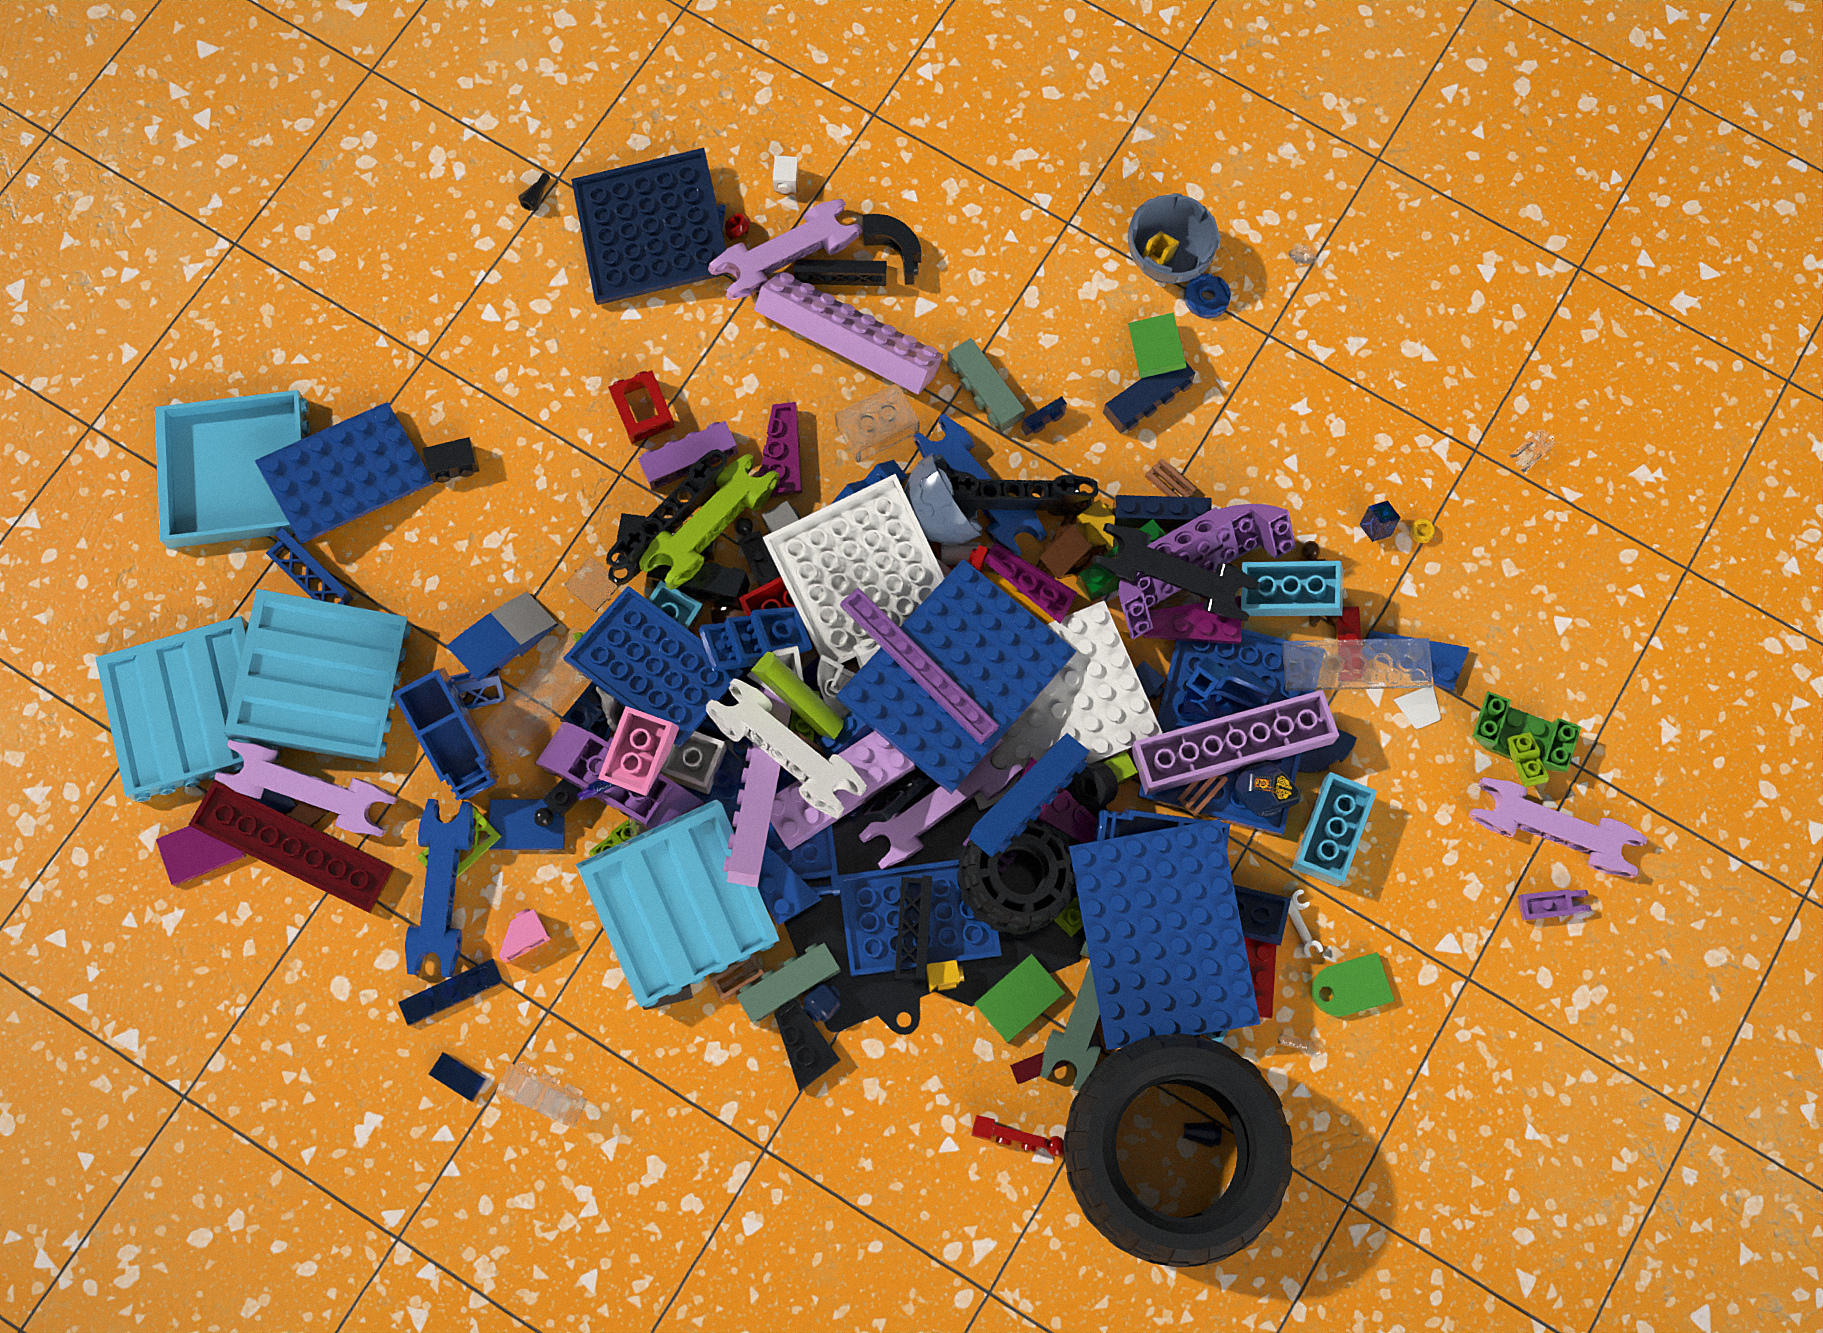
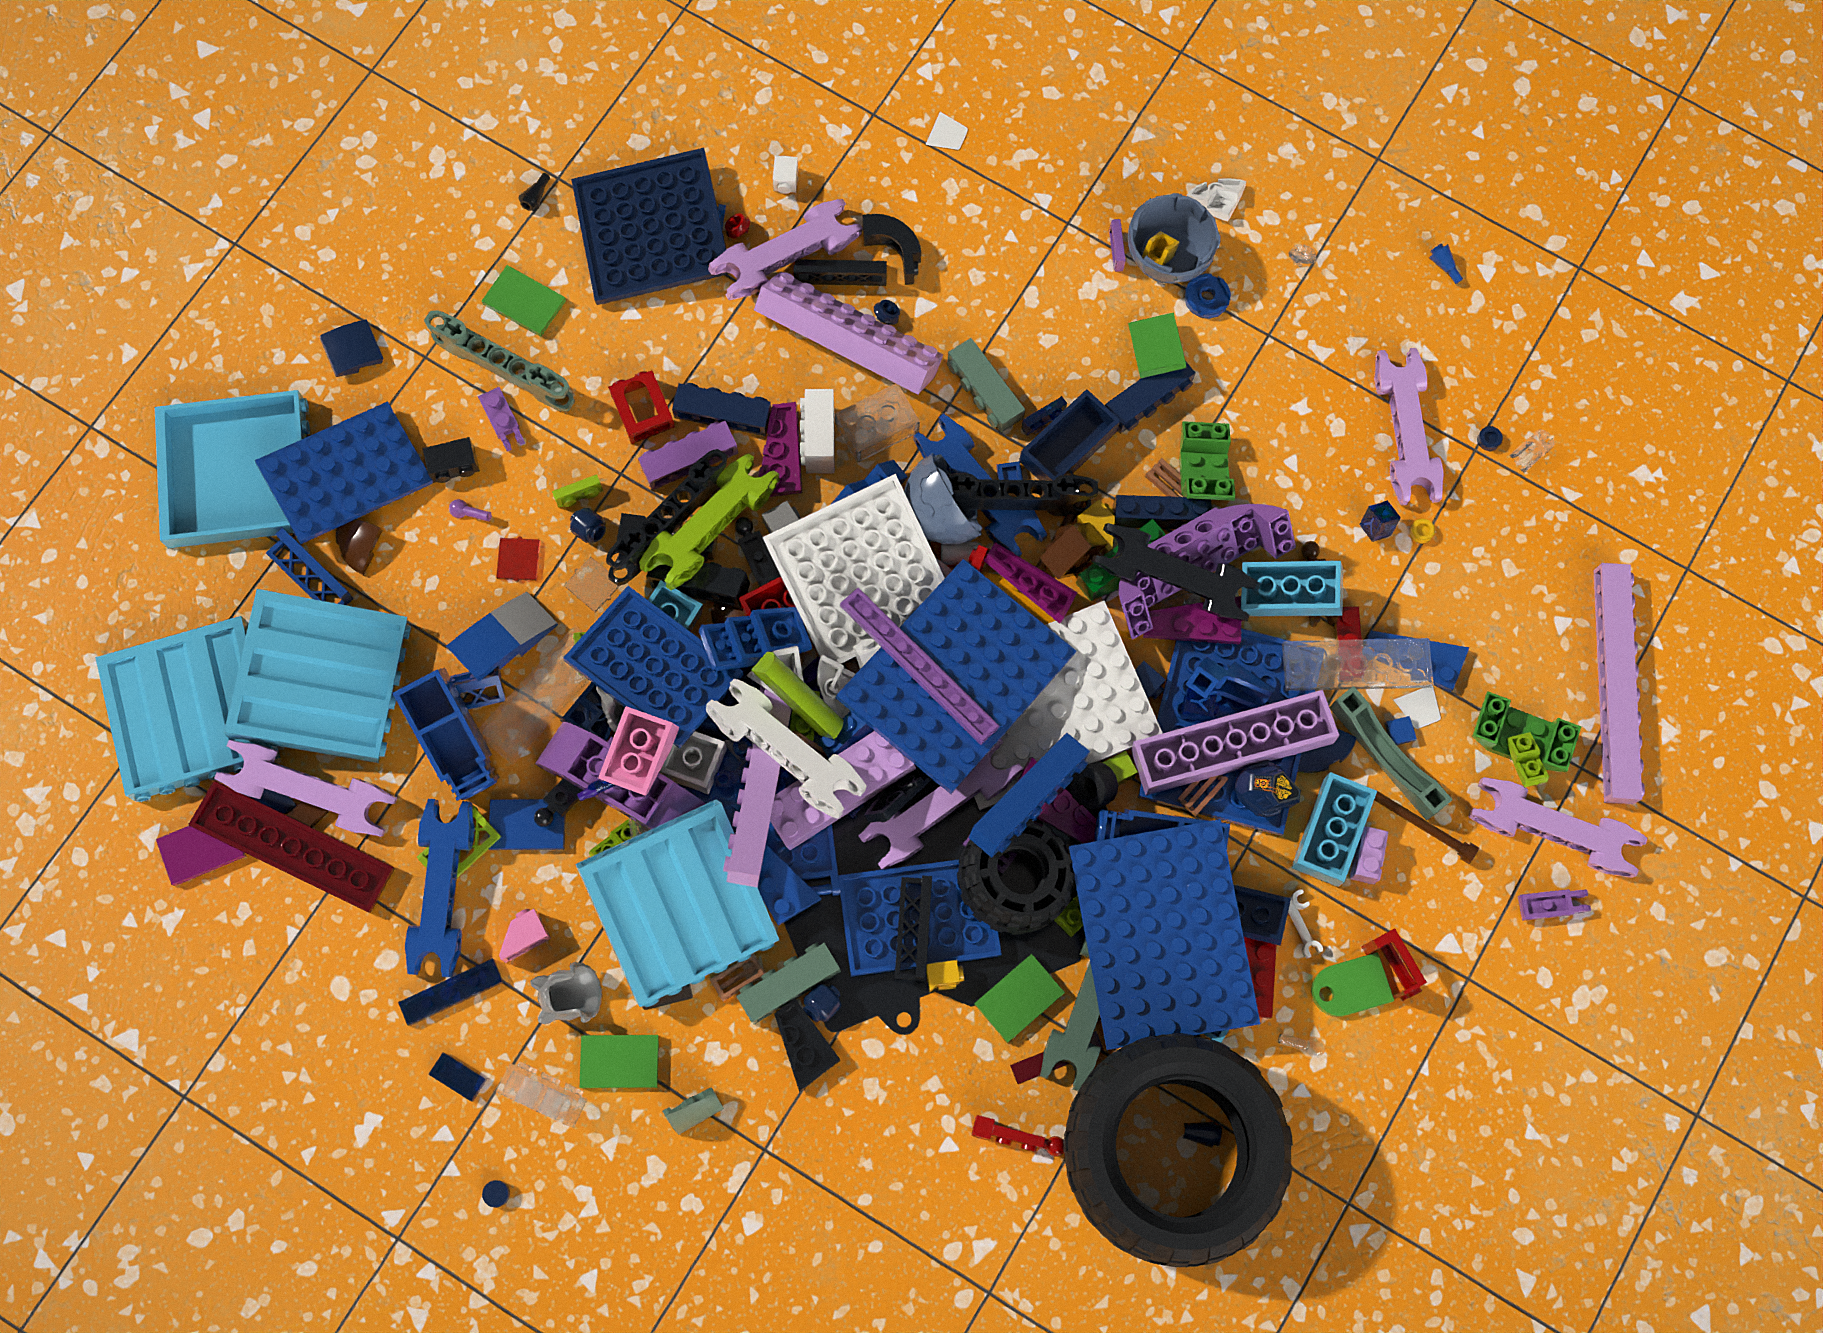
(351, 348): none -> dark blue slope
(357, 542): none -> reddish brown brick
(459, 508): none -> medium lavender bar
(496, 1193): none -> dark blue tile
(501, 416): none -> medium lavender hinge
(518, 559): none -> clear red piece
(523, 300): none -> bright green tile
(535, 379): none -> sand green piece
(568, 994): none -> light grey hair
(576, 491): none -> lime plate
(587, 525): none -> dark blue head
(619, 1061): none -> bright green tile
(693, 1110): none -> sand green slope
(714, 406): none -> dark blue brick
(817, 431): none -> white brick
(887, 312): none -> dark blue hat
(947, 133): none -> white sticker
(1009, 471): none -> blue tile
(1070, 438): none -> dark blue piece
(1117, 245): none -> medium lavender tile
(1205, 461): none -> bright green slope
(1219, 197): none -> white brick
(1369, 856): none -> lavender brick
(1401, 730): none -> blue tile
(1410, 985): none -> red panel
(1414, 462): none -> lavender piece
(1414, 783): none -> sand green arch
(1443, 258): none -> blue cone
(1465, 850): none -> reddish brown piece
(1489, 438): none -> dark blue tile
(1618, 684): none -> lavender brick

